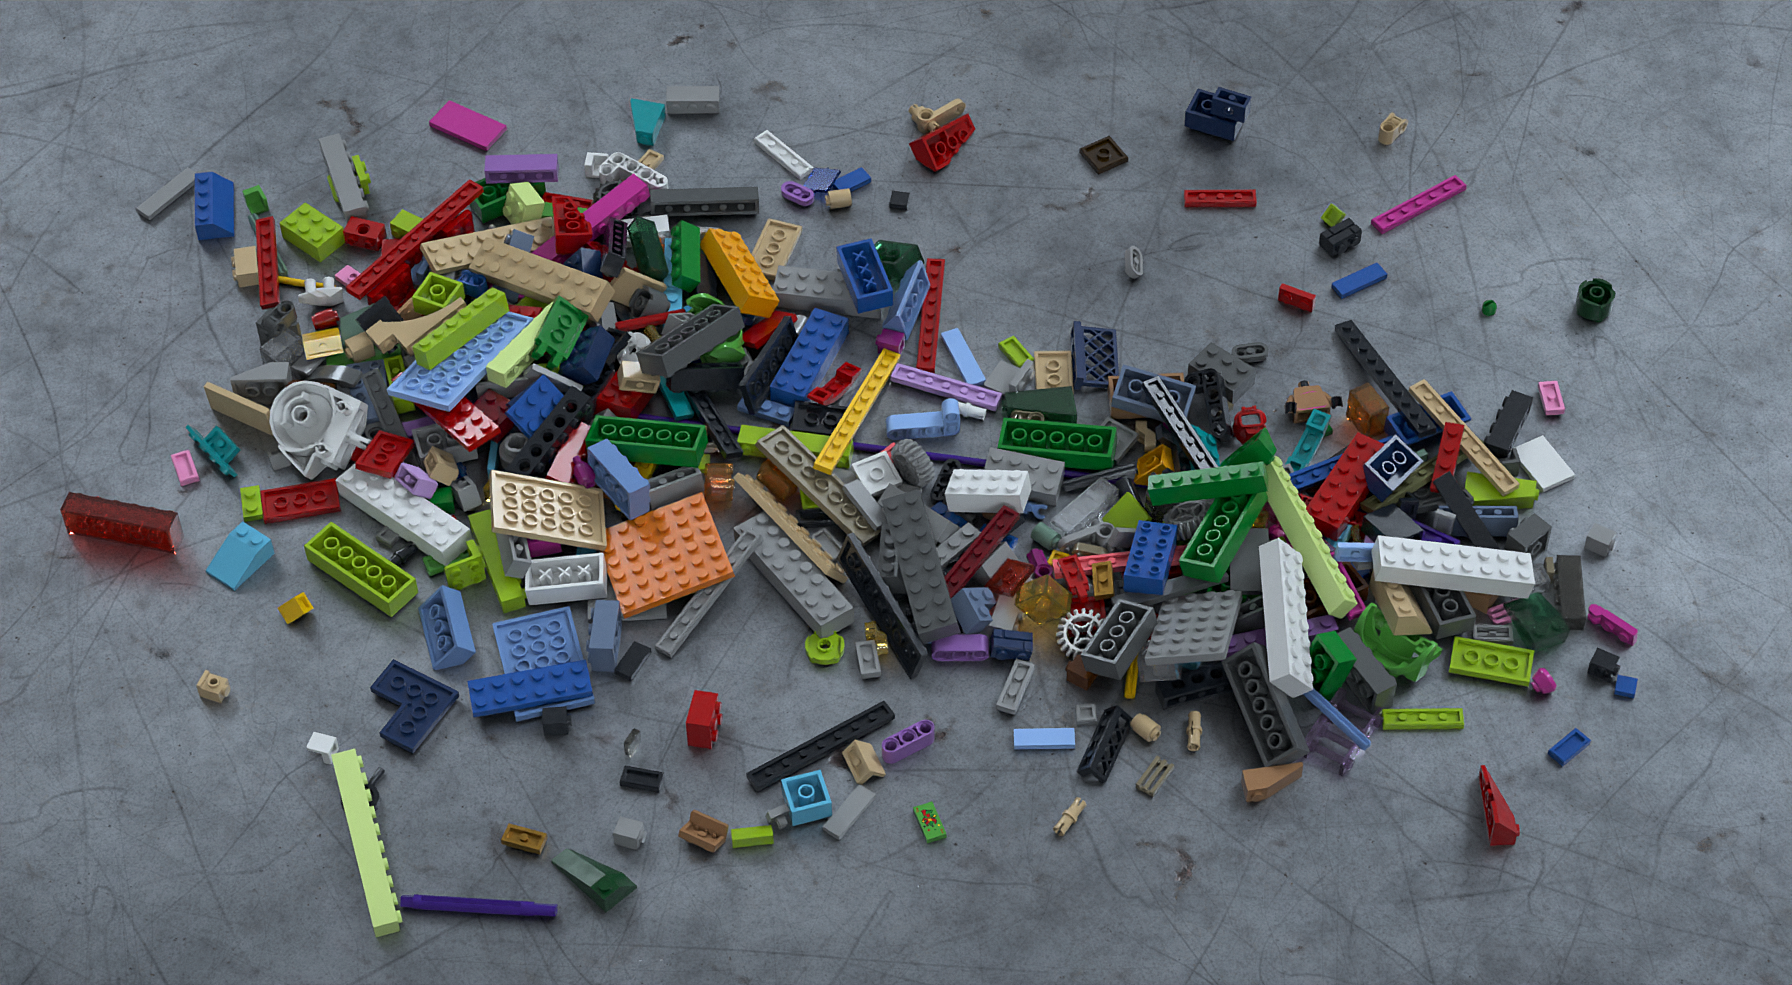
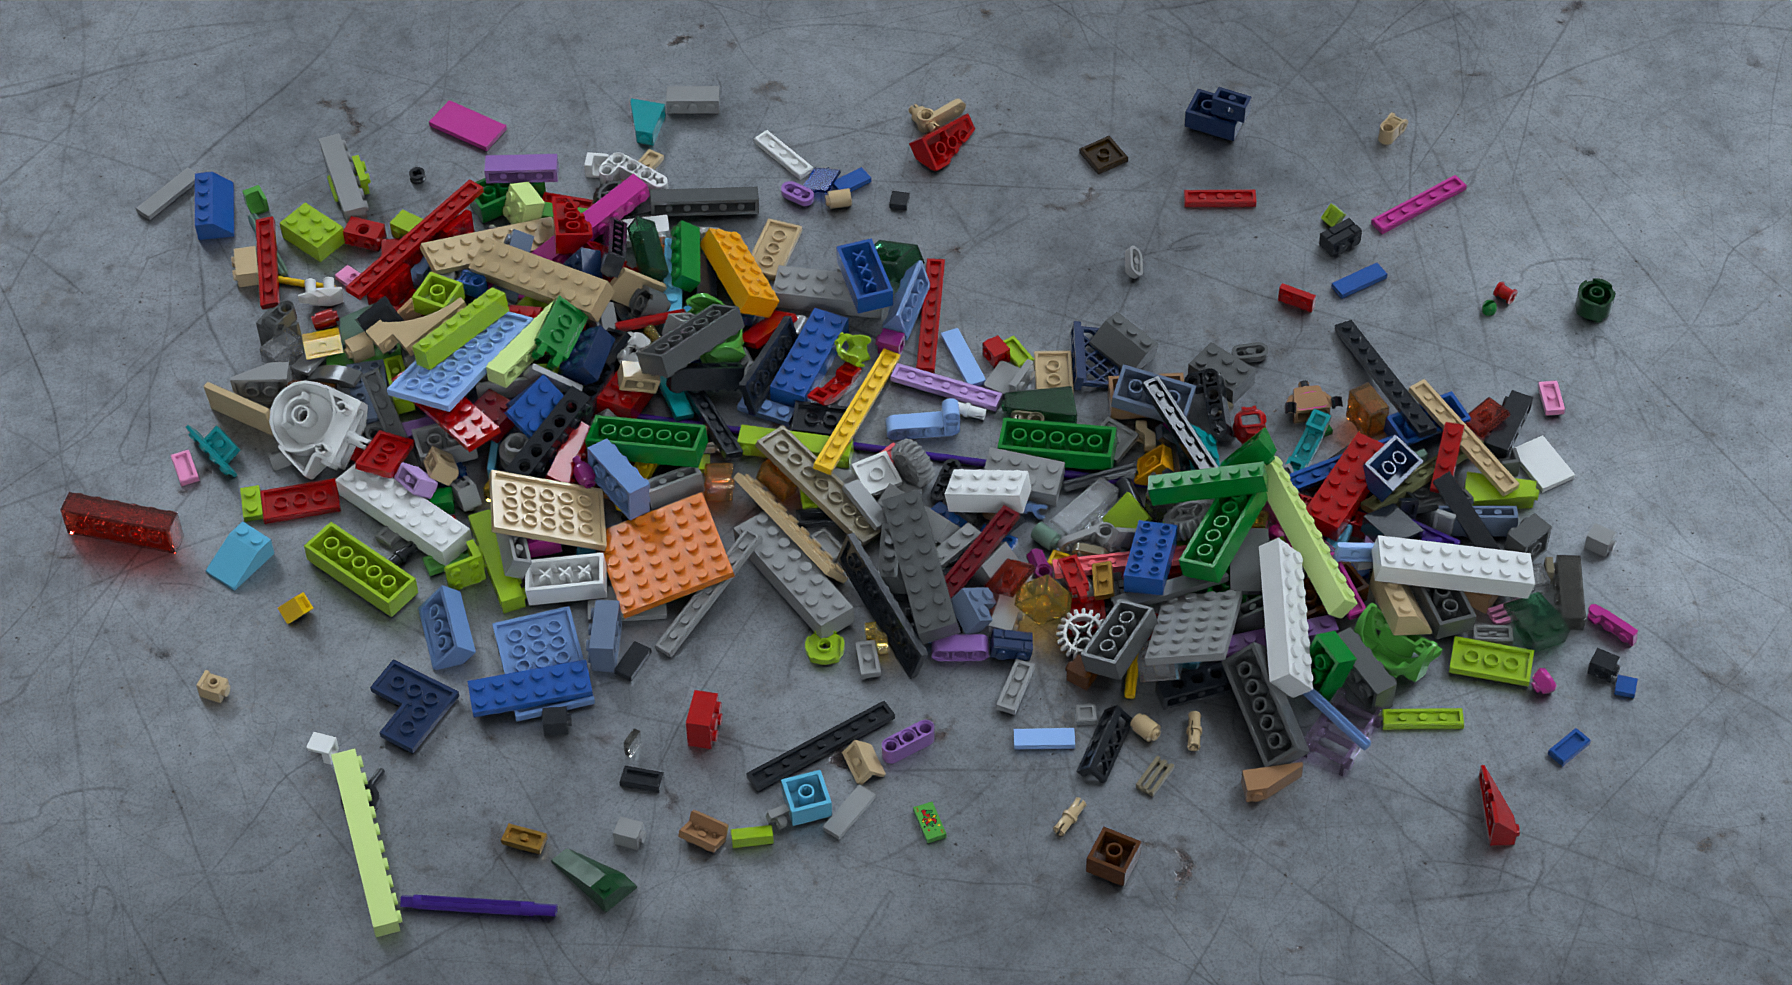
(417, 175): none -> black bush
(857, 348): none -> lime helmet
(995, 350): none -> red brick
(1113, 856): none -> reddish brown brick
(1124, 343): none -> dark grey slope
(1356, 534): clear yellow tile -> none
(1486, 417): none -> clear red plate
(1505, 292): none -> red bush

